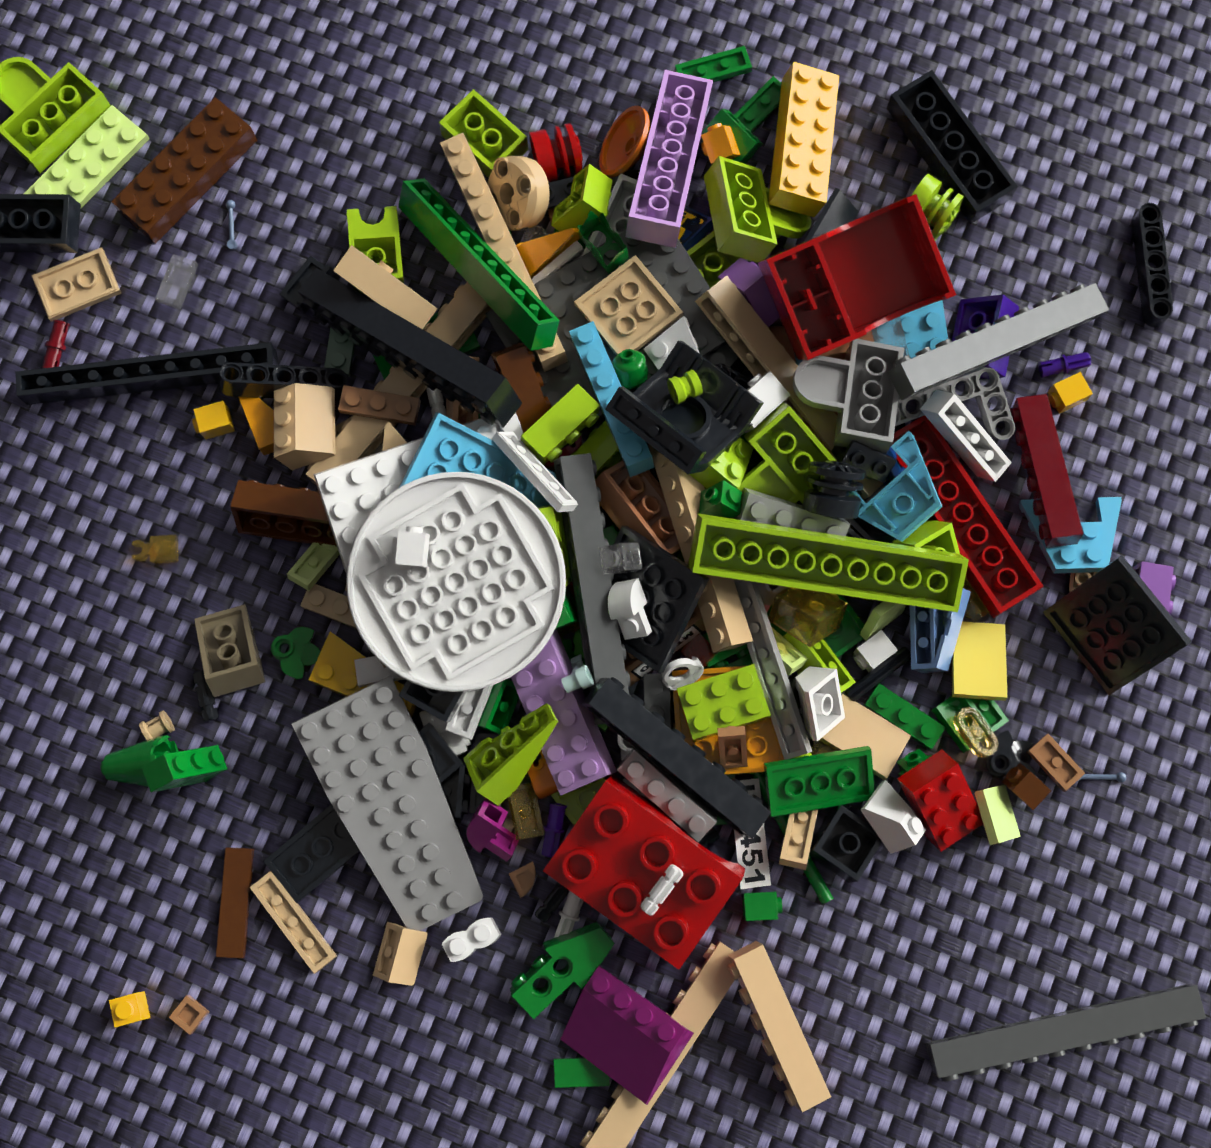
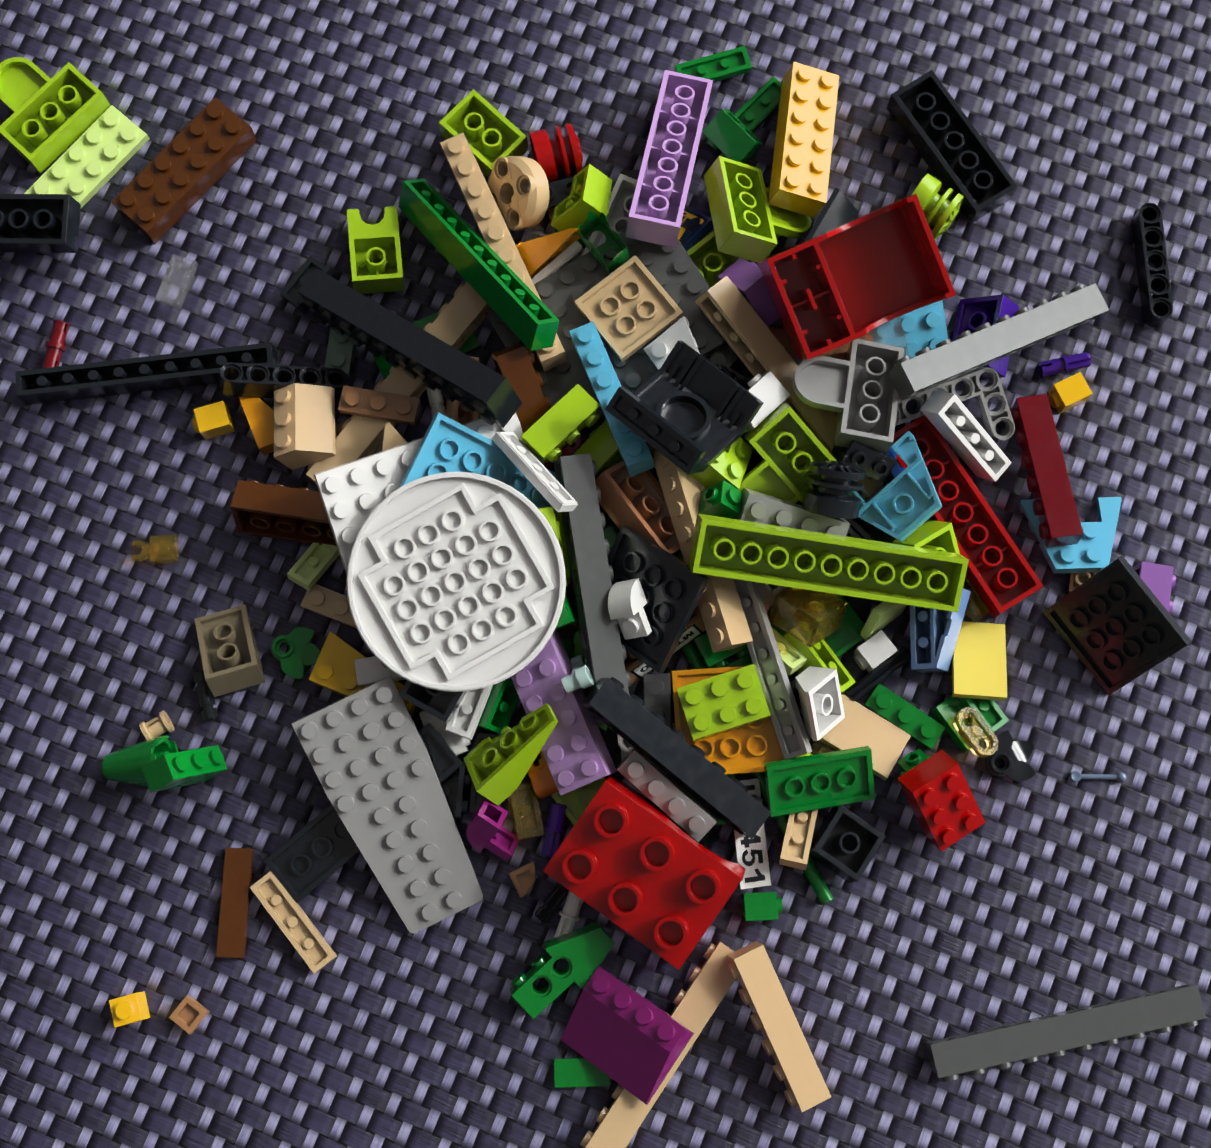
(76, 284): tan tile -> none
(231, 244): sand blue hinge -> none
(384, 288): tan brick -> none
(400, 954): tan panel -> none
(411, 547): white brick -> none
(464, 943): white brick -> none
(620, 558): clear brick -> none
(625, 142): orange dish -> none
(630, 369): green head -> none
(661, 889): white axle -> none
(685, 386): lime wheel -> none
(695, 670): white piece -> none
(699, 648): clear red plate -> none
(719, 142): light orange brick -> none
(732, 747): medium nougat plate -> none
(892, 819): white slope -> none
(997, 814): yellowish green tile -> none
(1026, 786): reddish brown brick -> none
(1055, 762): medium nougat plate -> none

